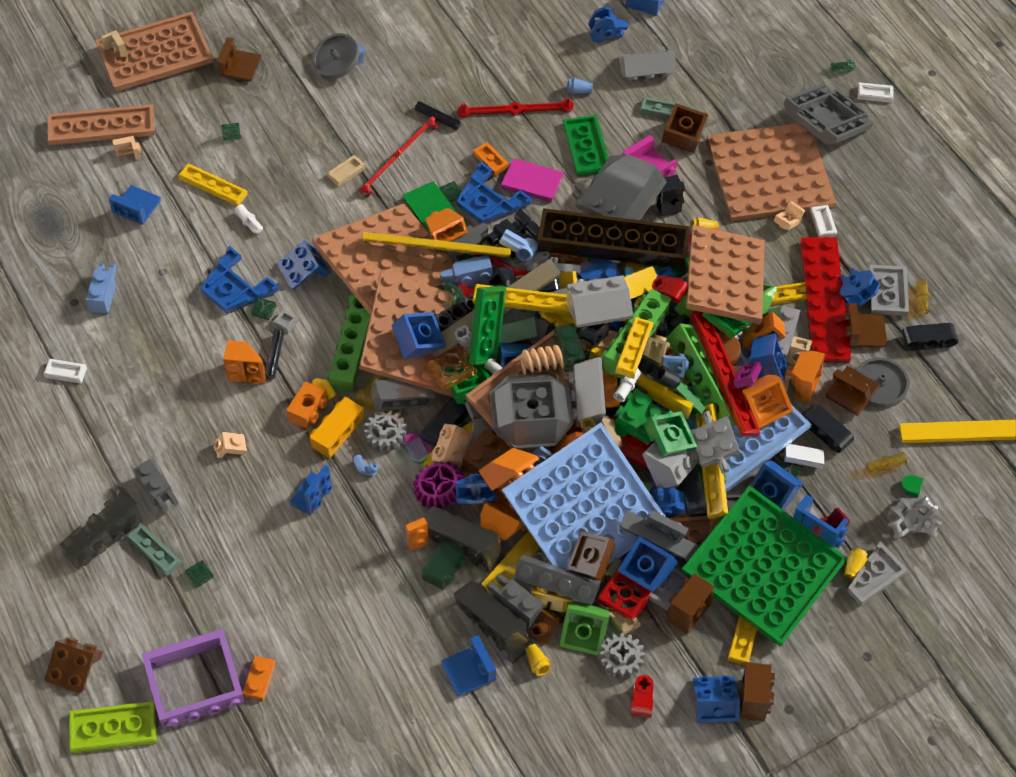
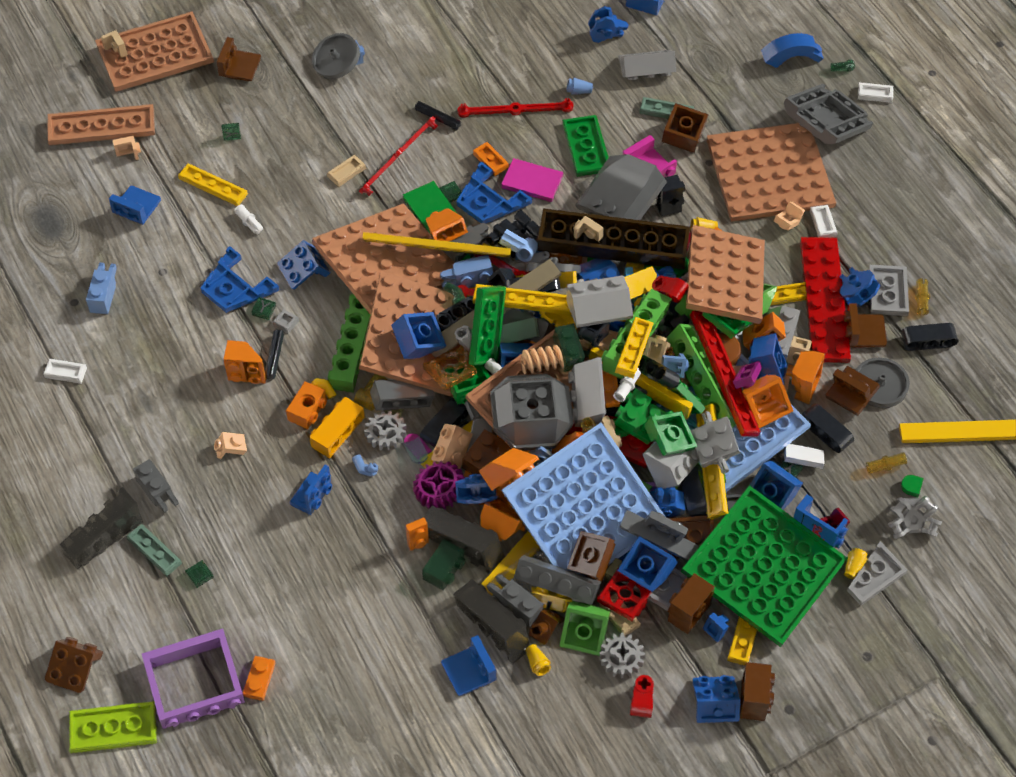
(589, 227): none -> tan bracket
(716, 626): none -> blue tile
(790, 46): none -> blue arch

